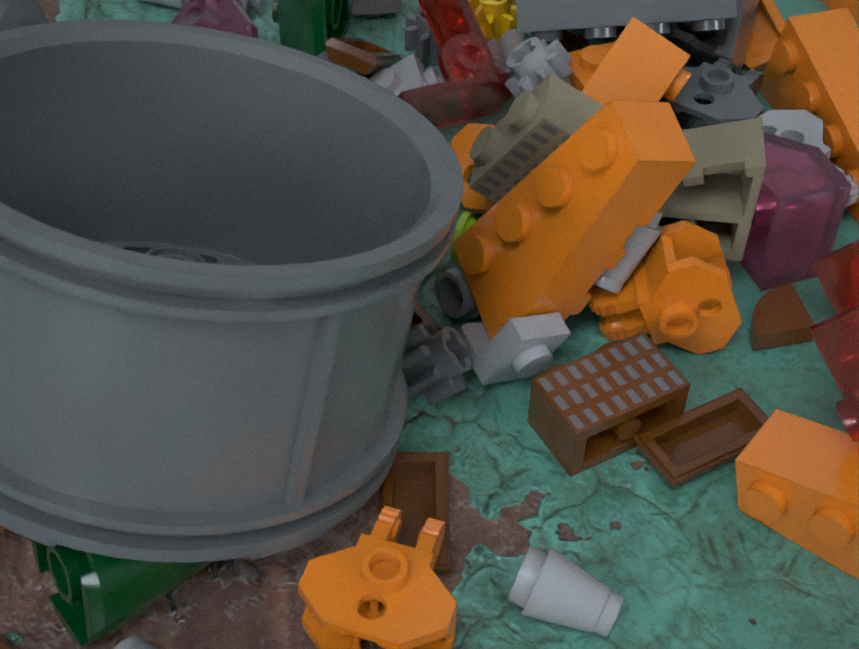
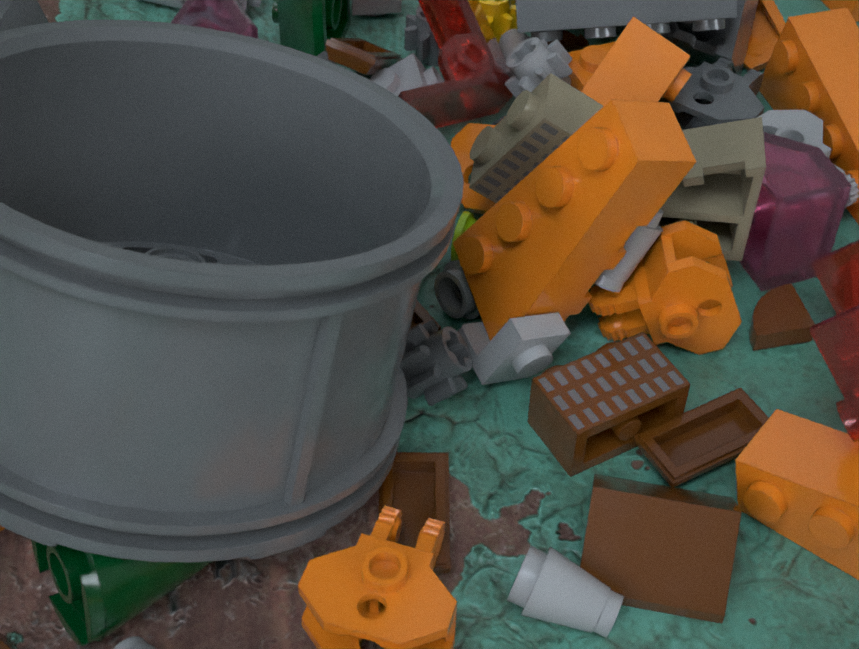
(662, 546): none -> reddish brown slope

